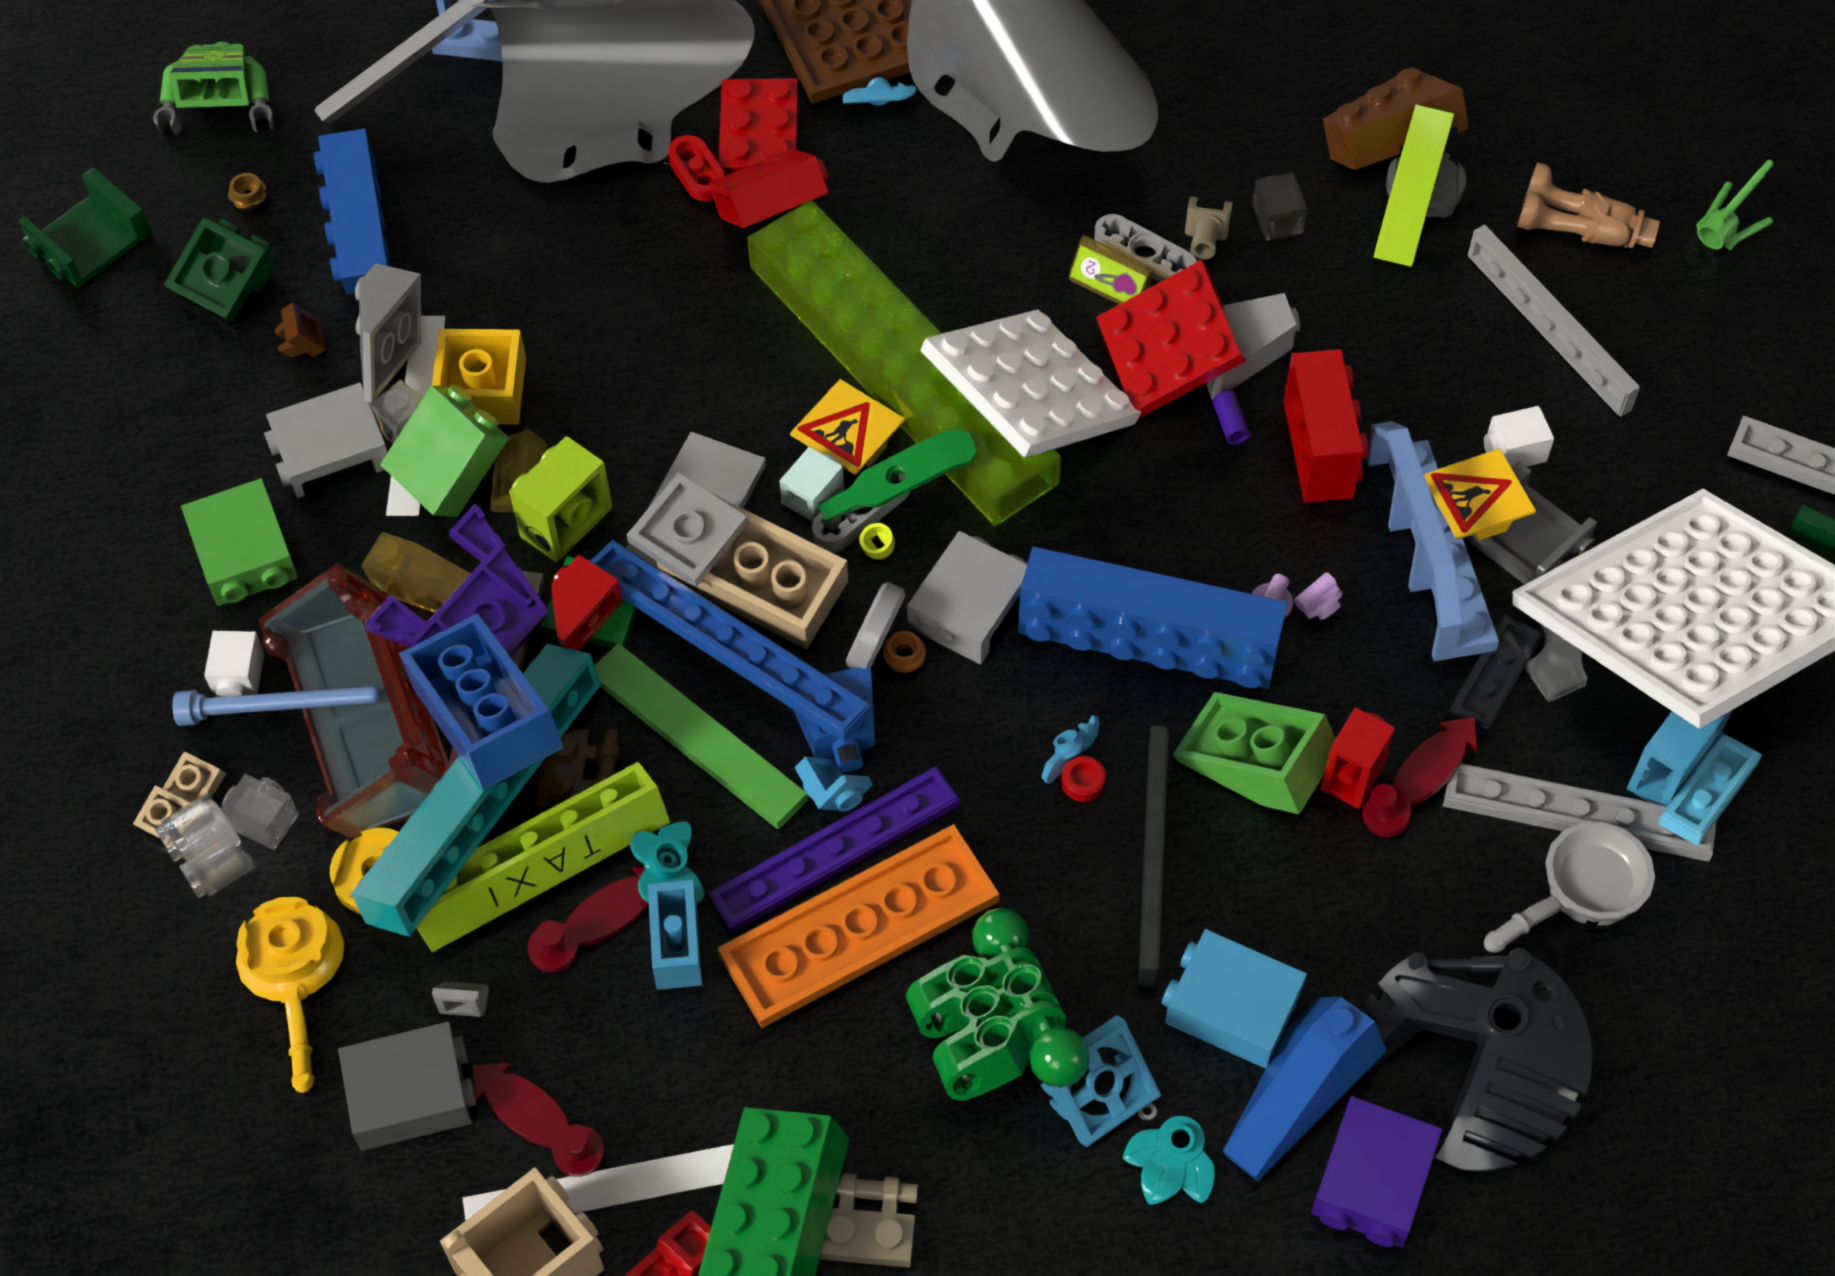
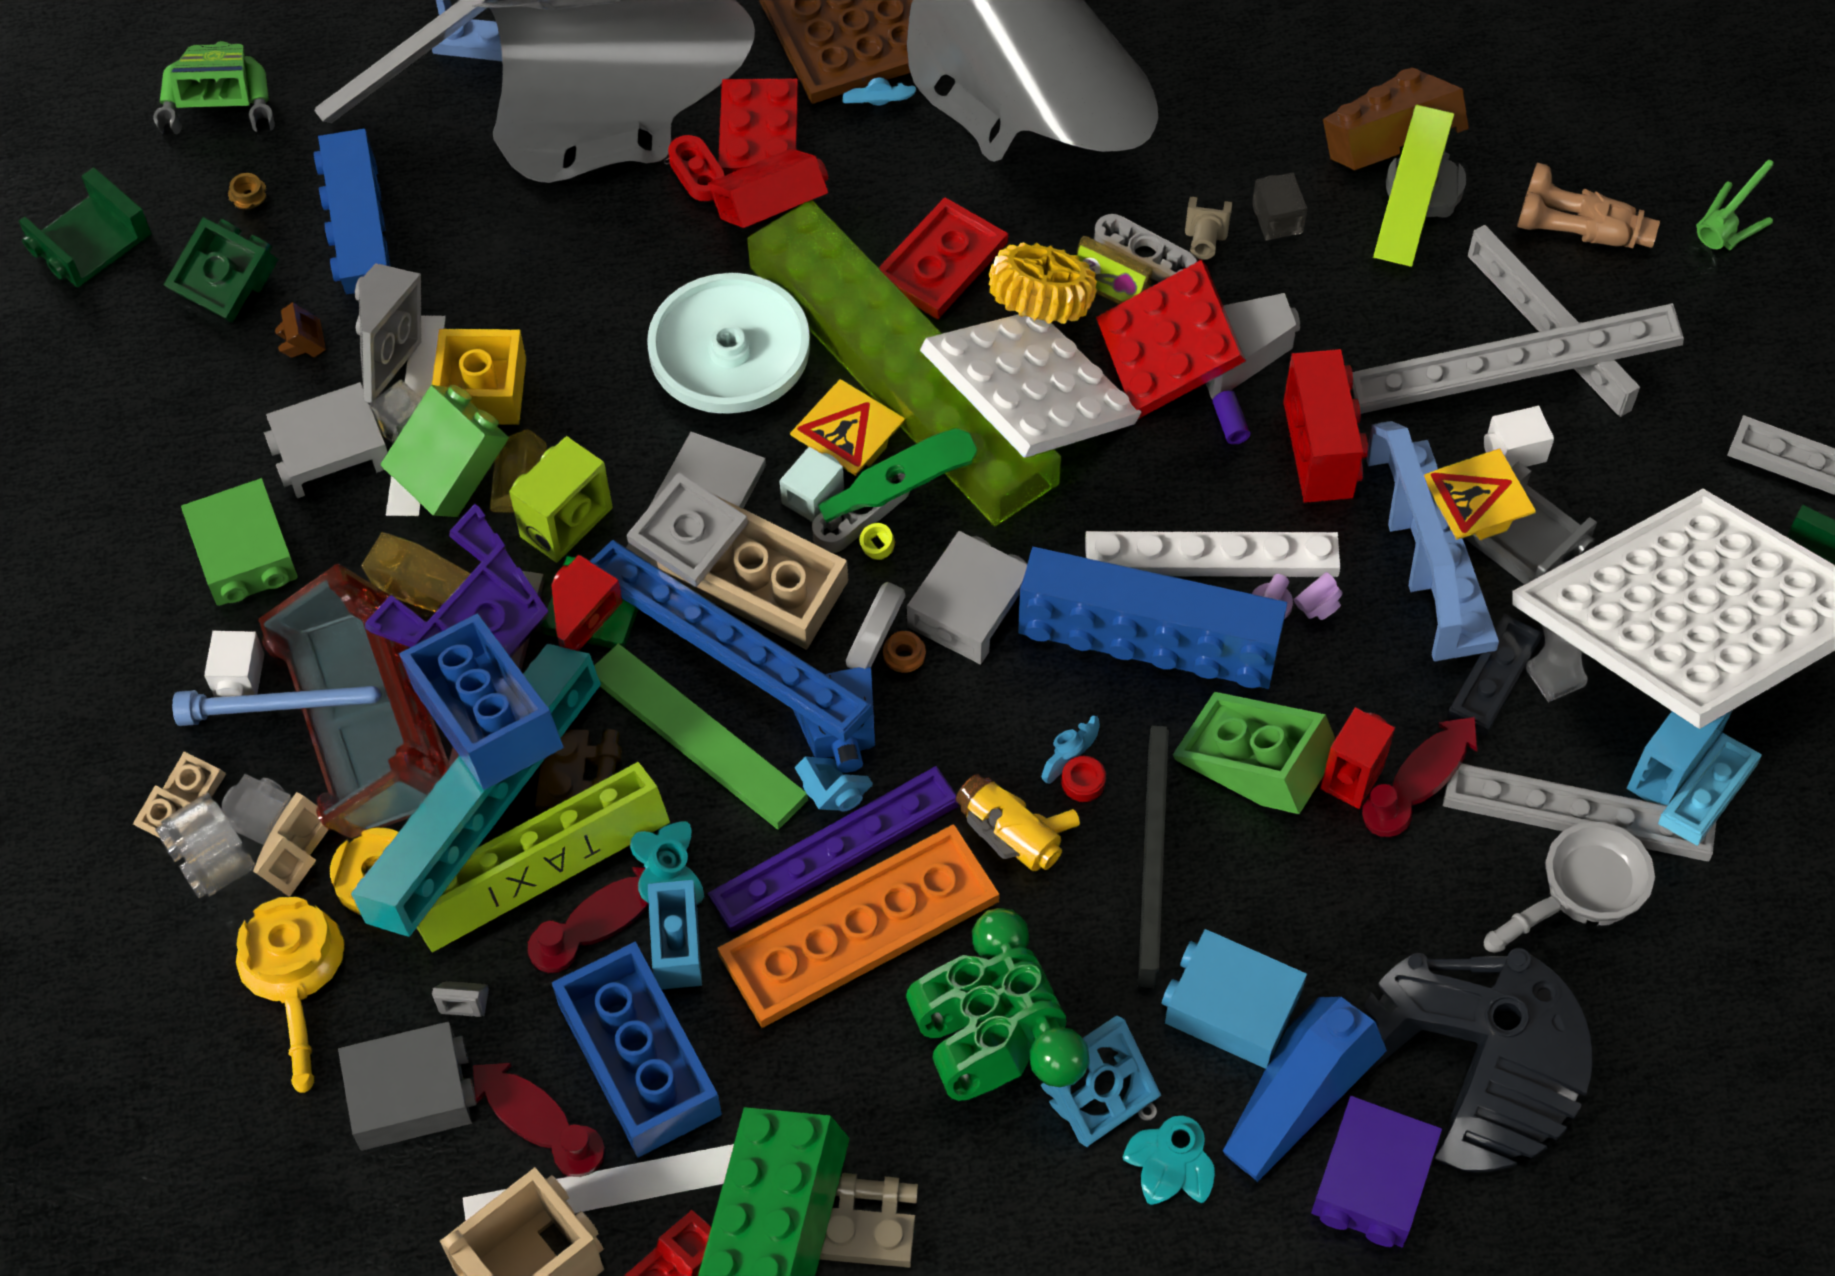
(288, 847): none -> tan slope
(637, 1049): none -> blue brick
(728, 343): none -> light aqua dish
(943, 256): none -> red plate
(1011, 826): none -> yellow piece
(1042, 283): none -> yellow gear
(1219, 552): none -> white plate
(1517, 358): none -> light grey tile

